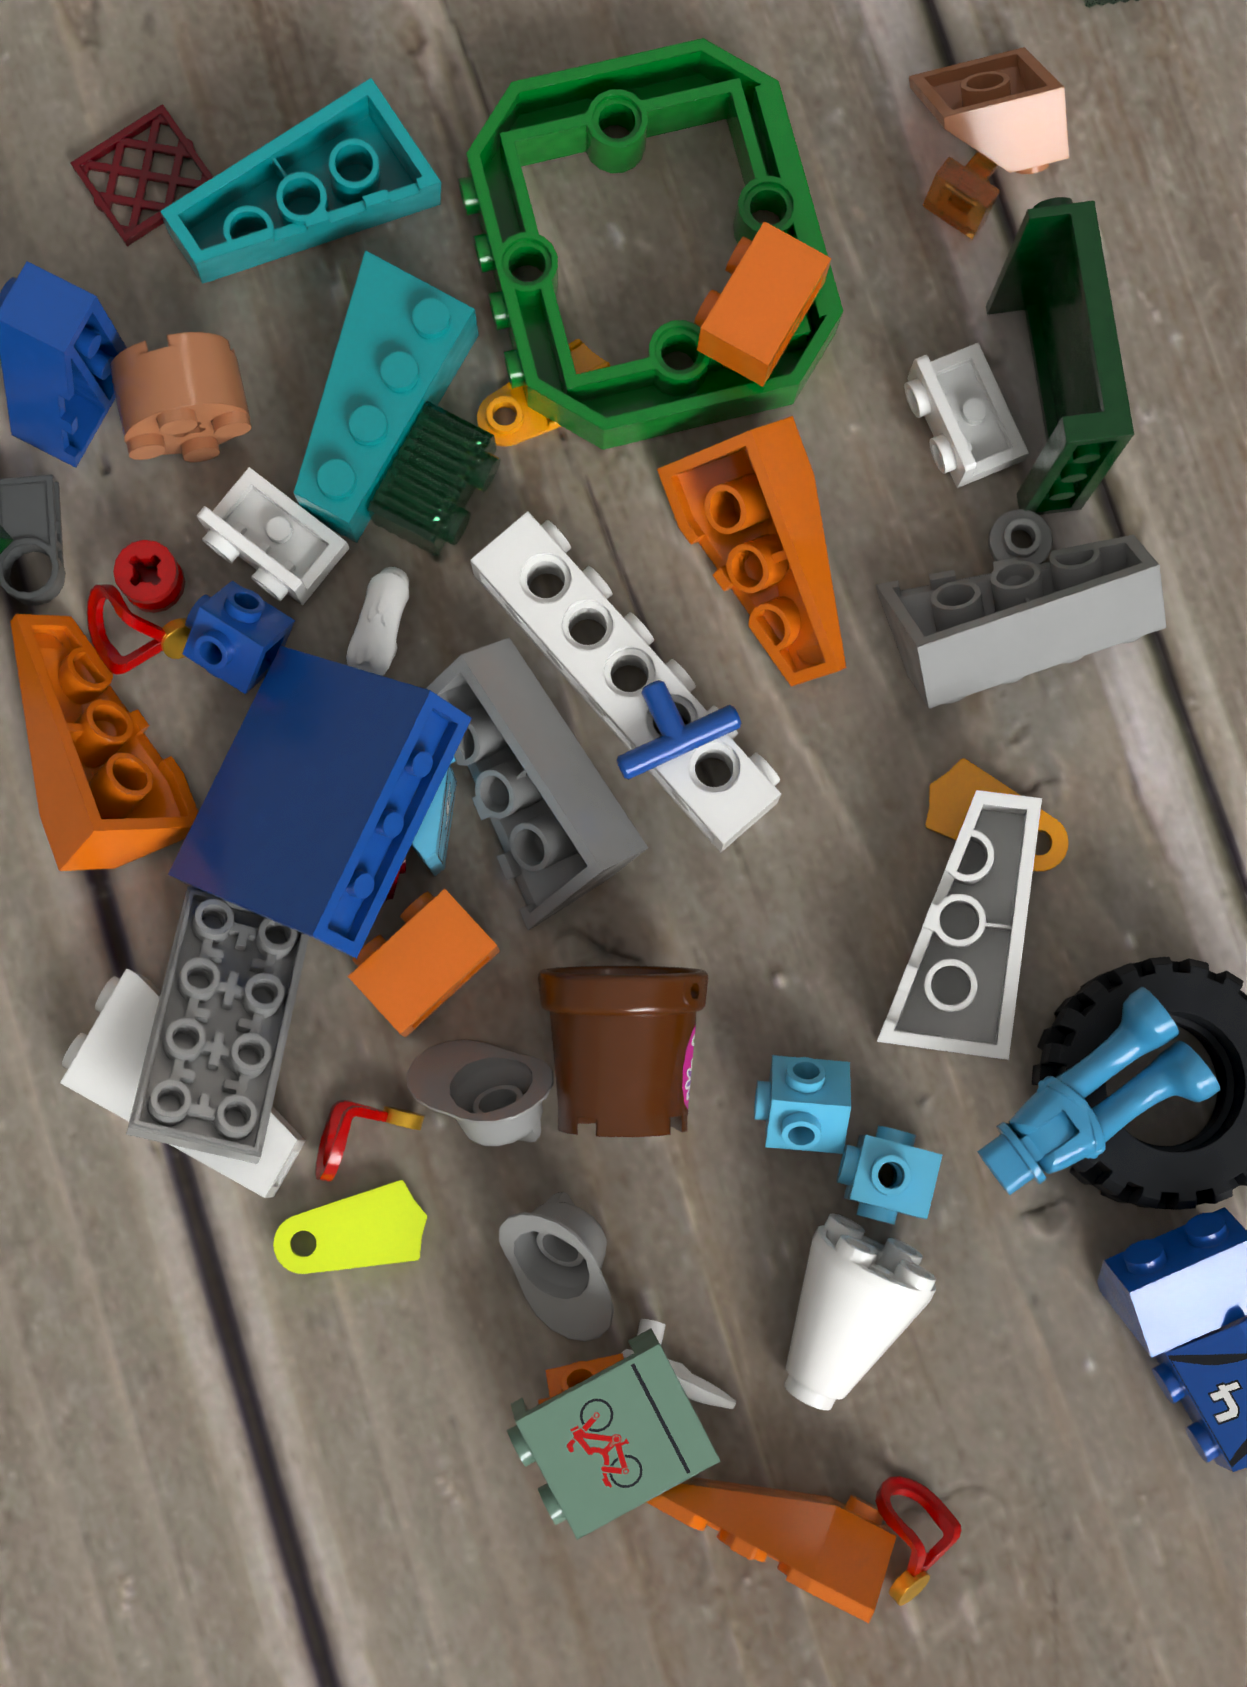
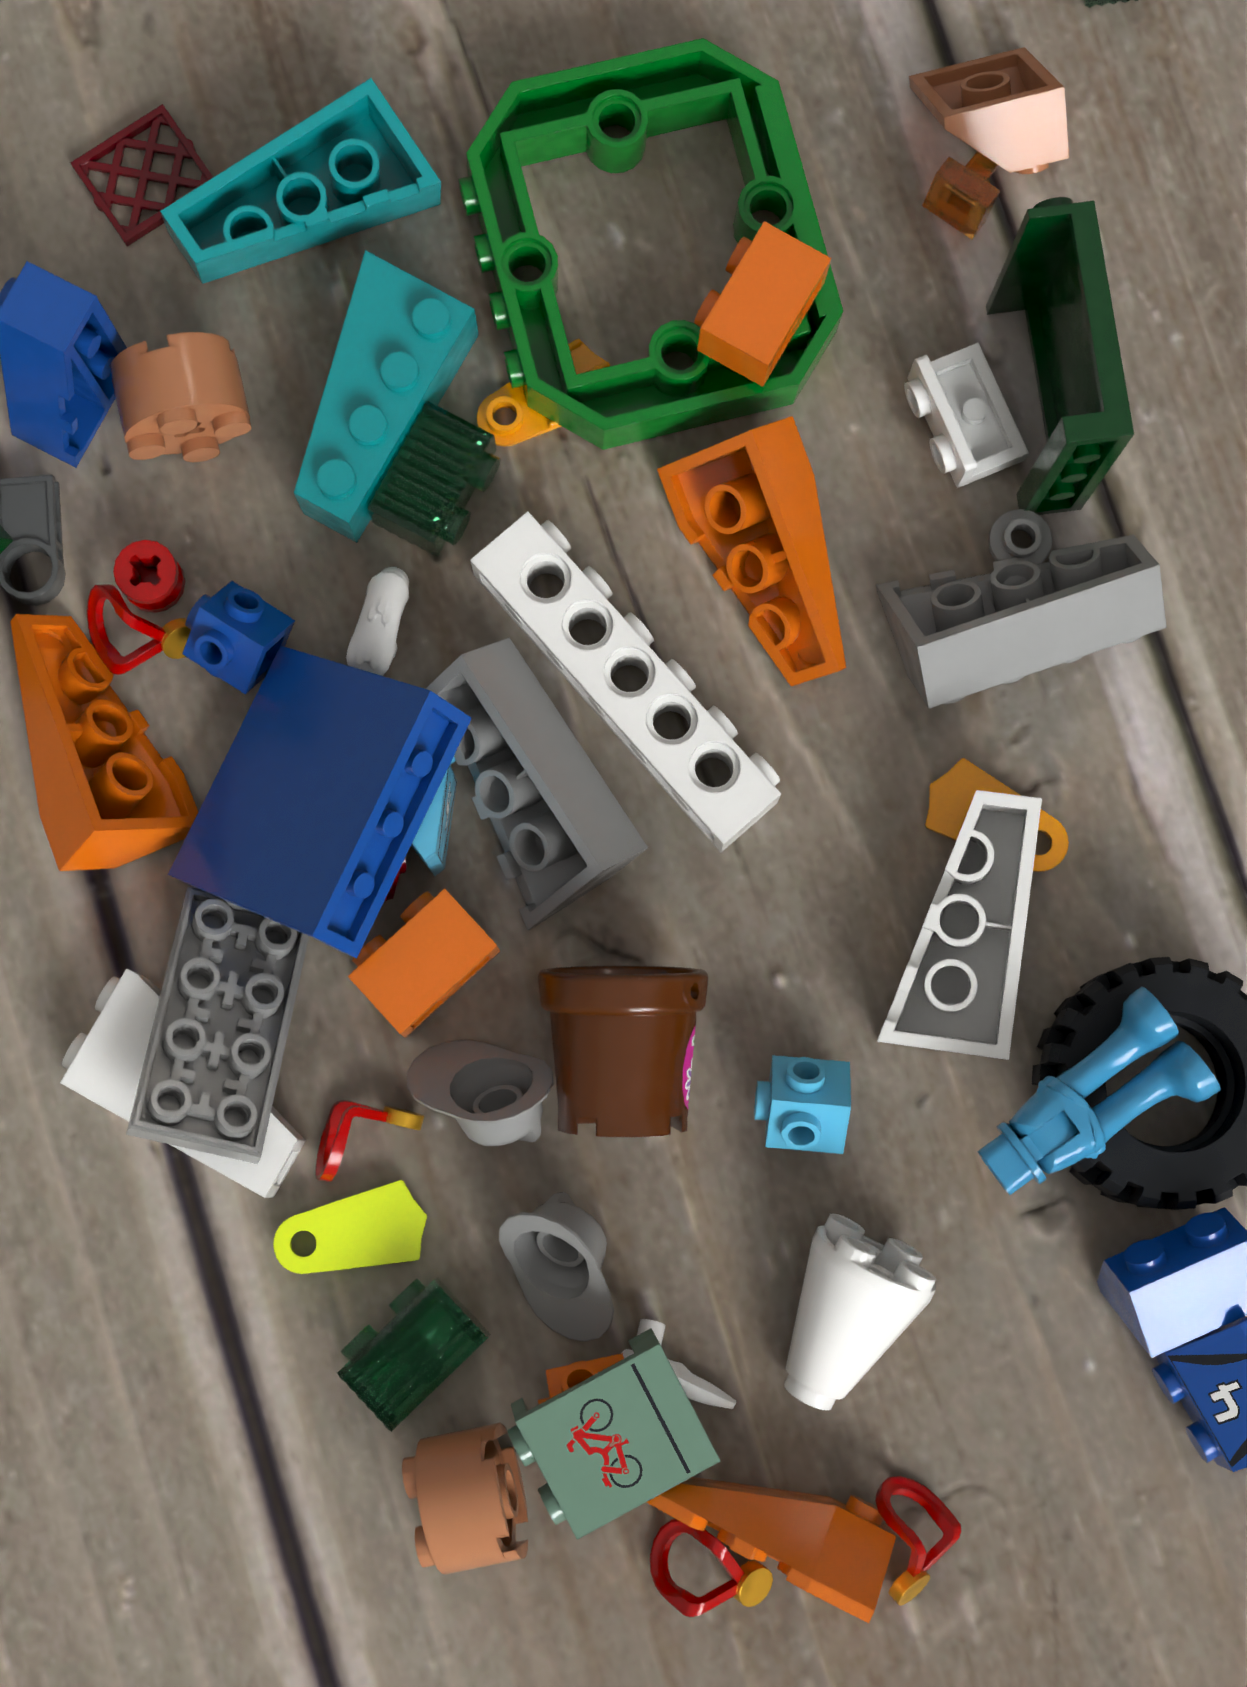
(272, 536): white bracket -> none
(412, 1352): none -> clear green brick
(466, 1499): none -> nougat brick
(675, 736): blue piece -> none
(748, 1583): none -> red piece
(913, 1179): medium azure brick -> none

